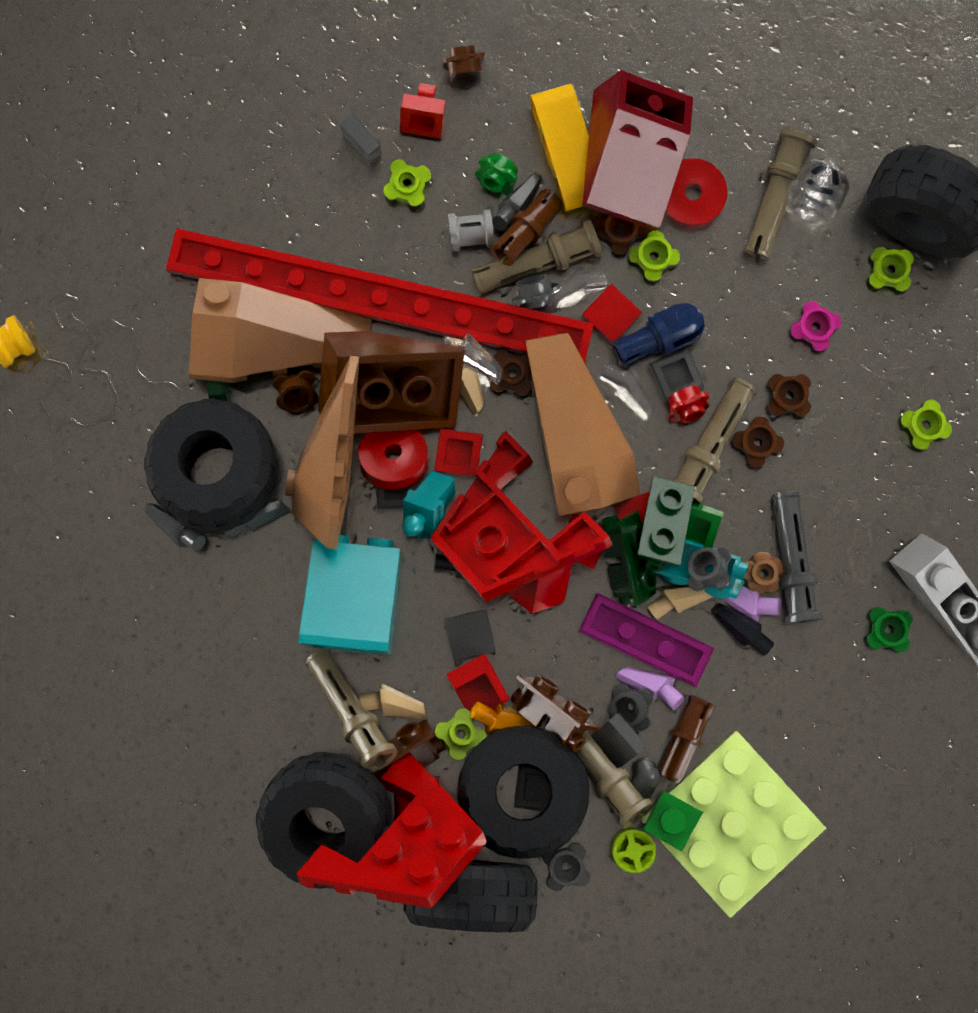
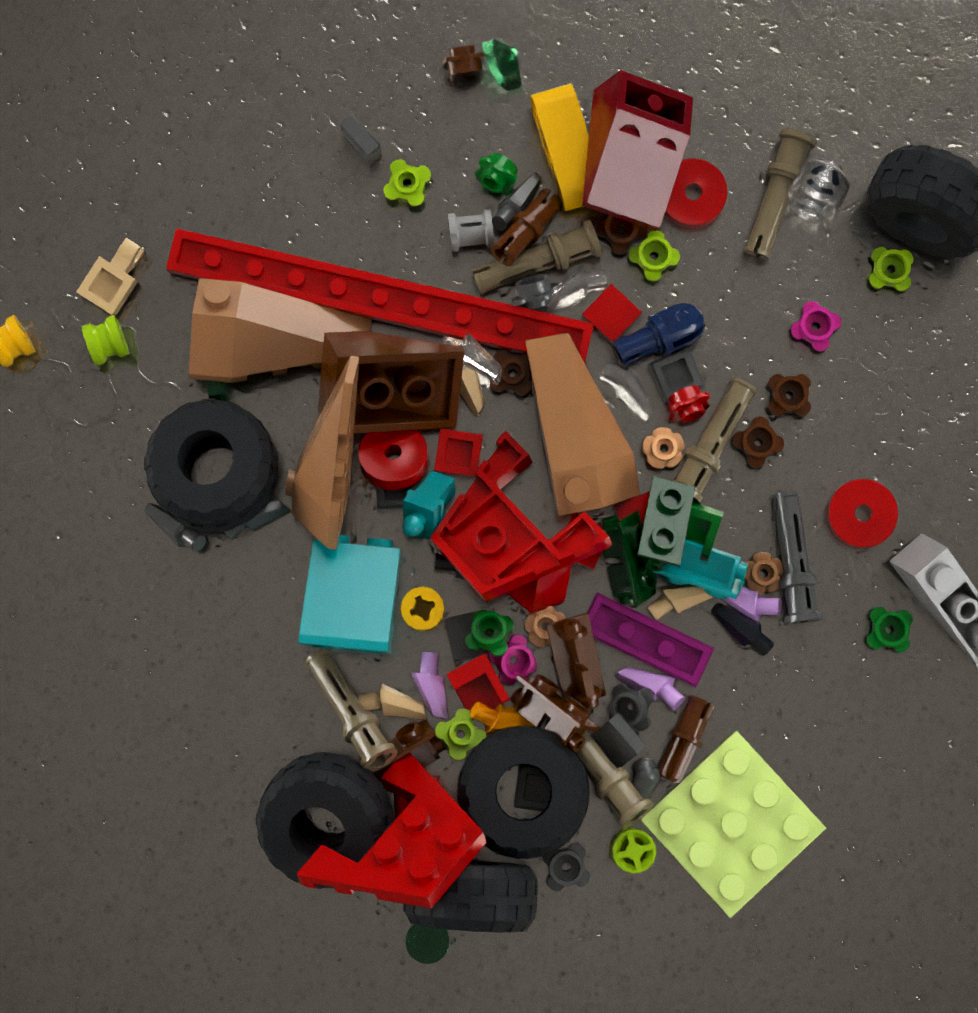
(105, 340): none -> lime wheel
(109, 283): none -> tan plate
(295, 400): reddish brown plate -> none
(422, 113): red tile -> none
(425, 615): none -> yellow wheel
(427, 944): none -> clear green tile
(431, 685): none -> lavender bar
(488, 620): none -> green plate
(503, 63): none -> clear green tile
(524, 664): none -> dark pink plate
(534, 622): none -> light nougat plate
(576, 660): none -> reddish brown hinge
(660, 459): none -> light nougat plate
(672, 820): green plate -> none
(701, 560): dark grey plate -> none
(881, 508): none -> red piece
(938, 425): lime plate -> none

